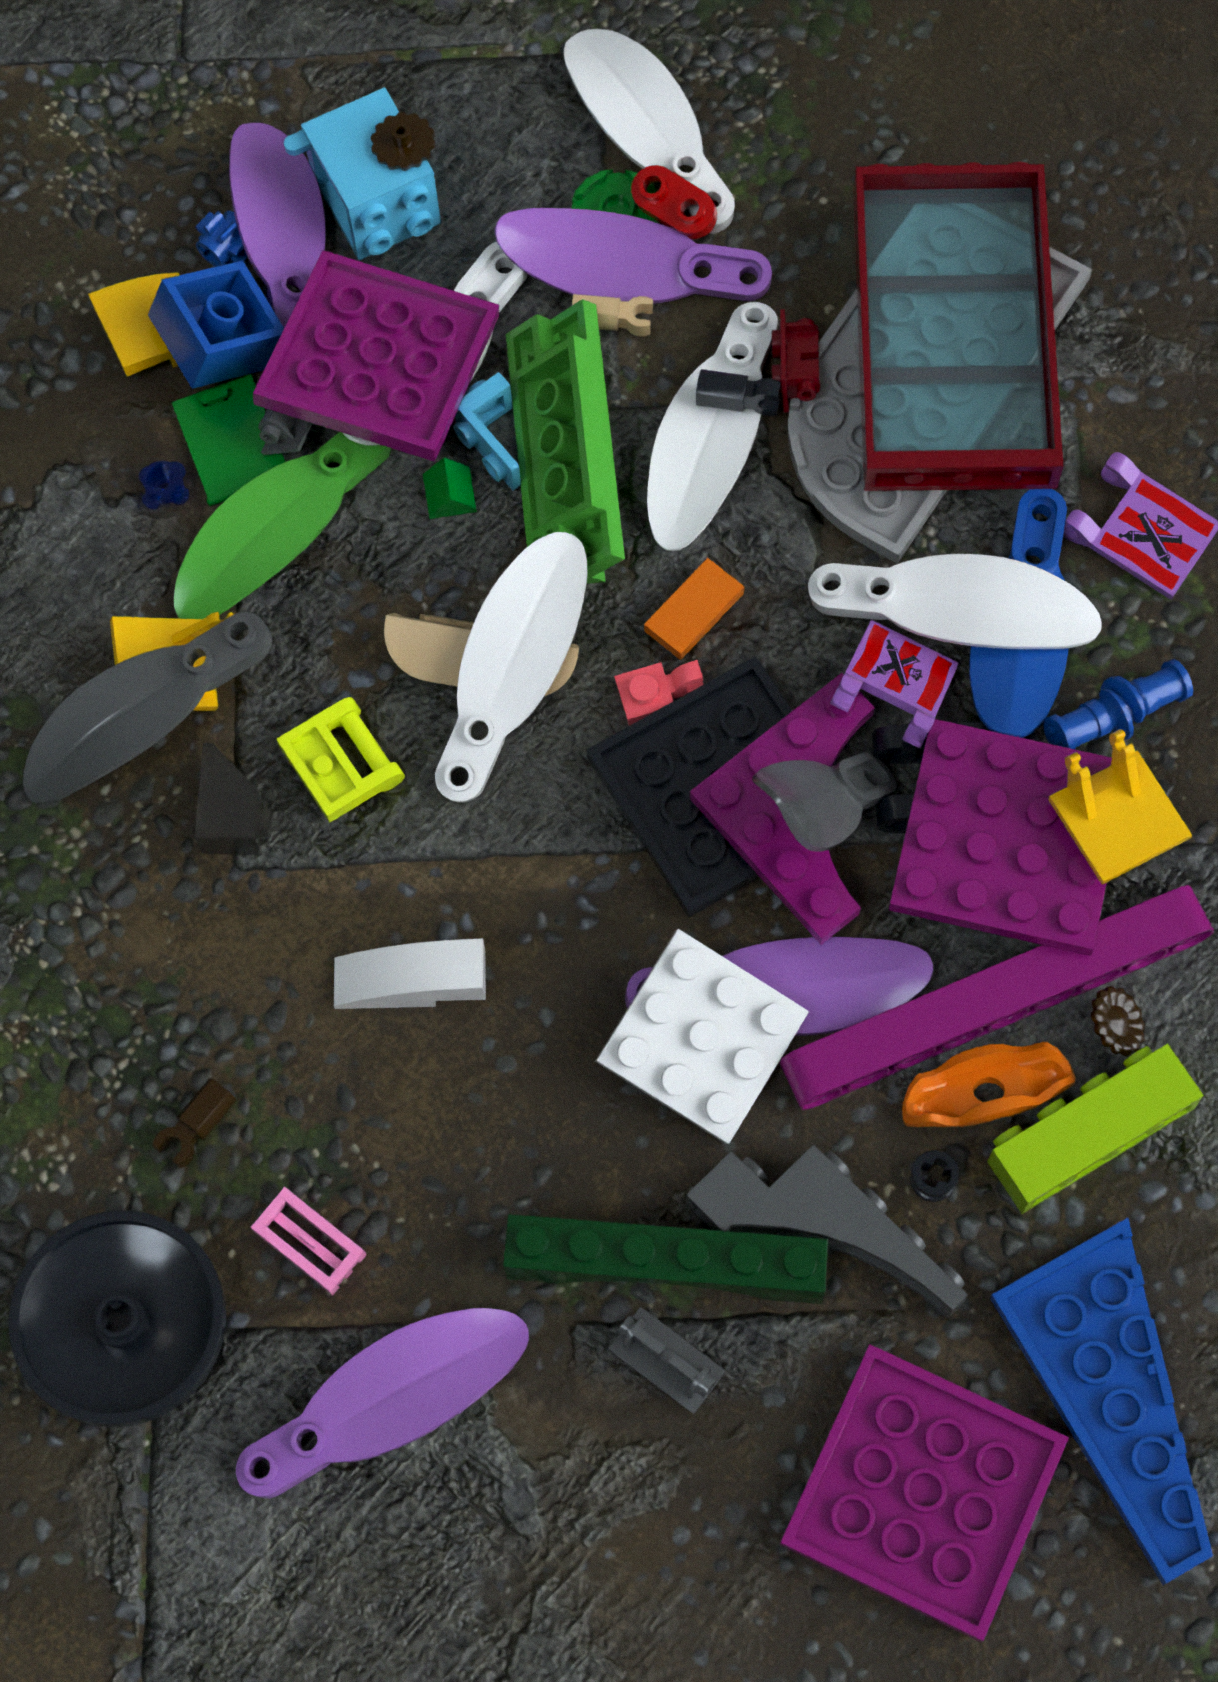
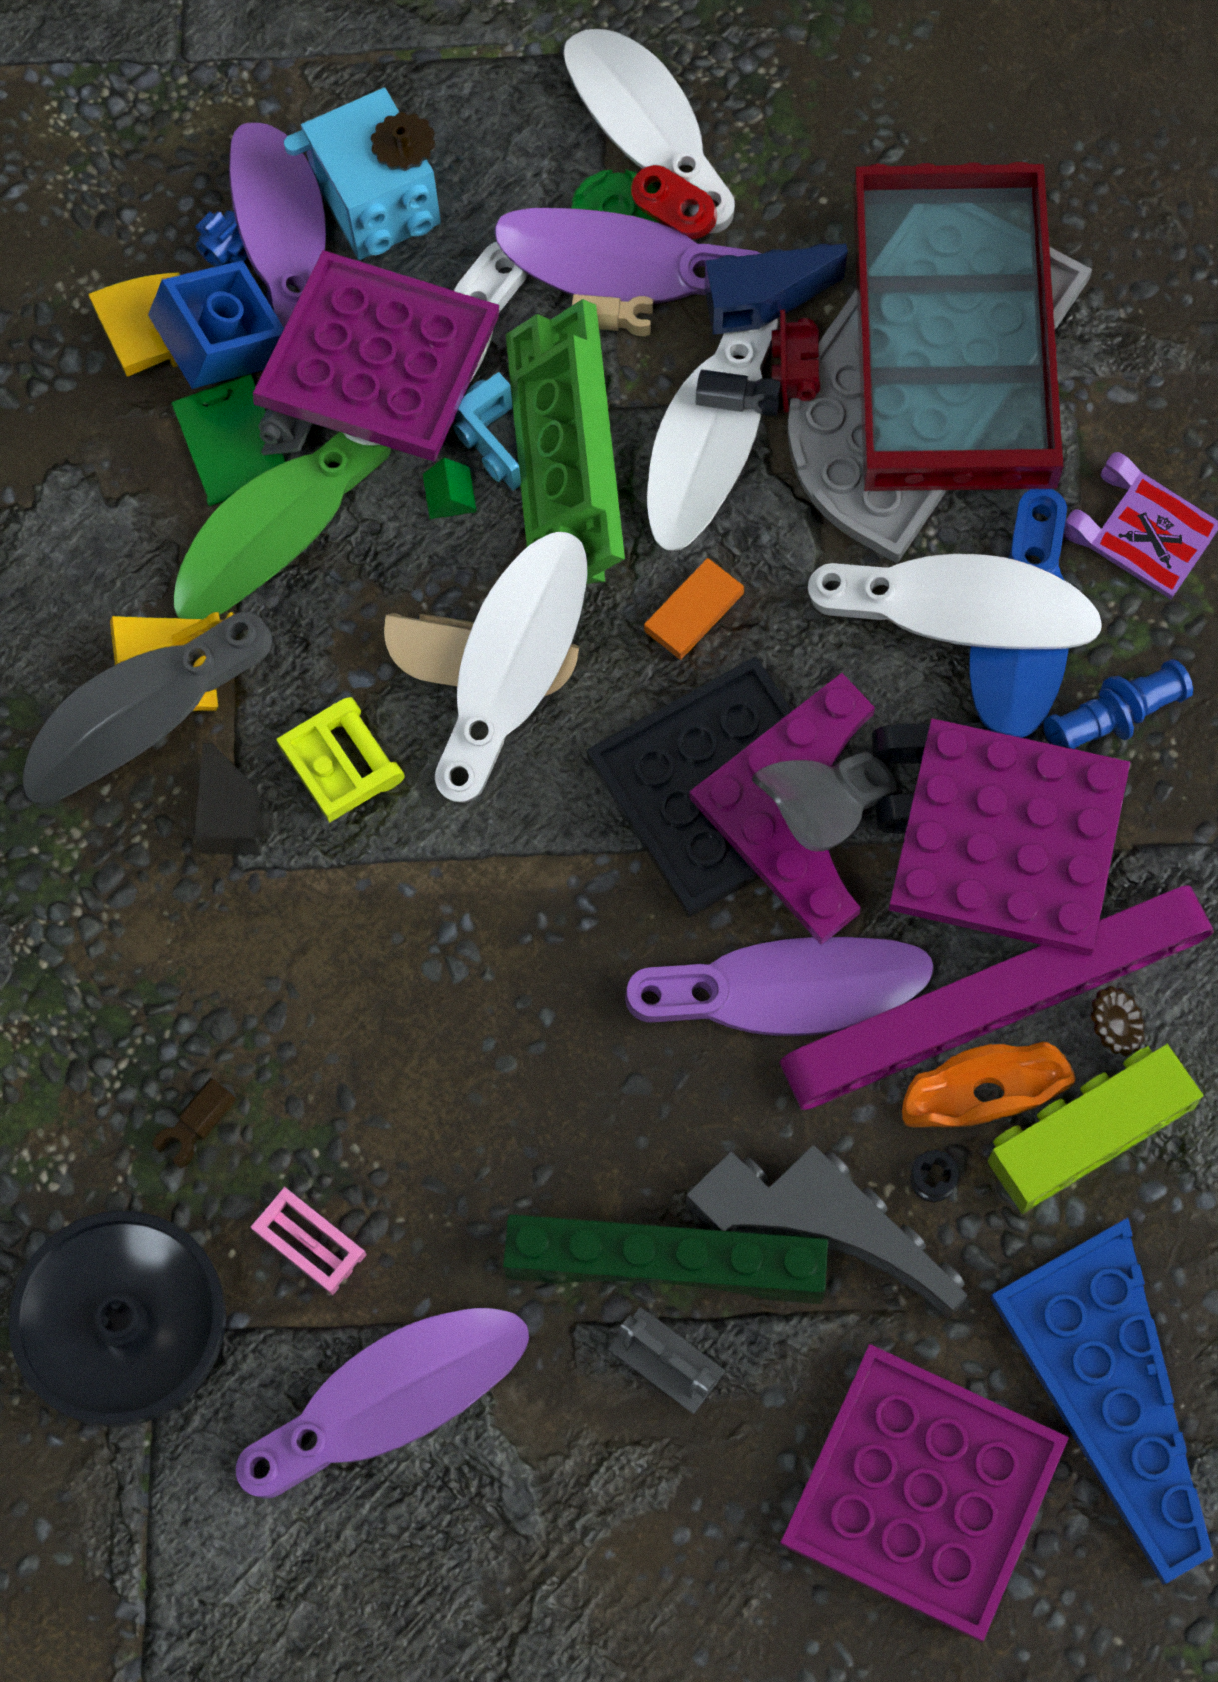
(159, 473): clear blue plate -> none
(411, 975): white slope -> none
(650, 689): coral plate -> none
(702, 1036): white plate -> none
(752, 289): none -> dark blue slope
(899, 674): medium lavender flag -> none
(1118, 813): yellow plate -> none

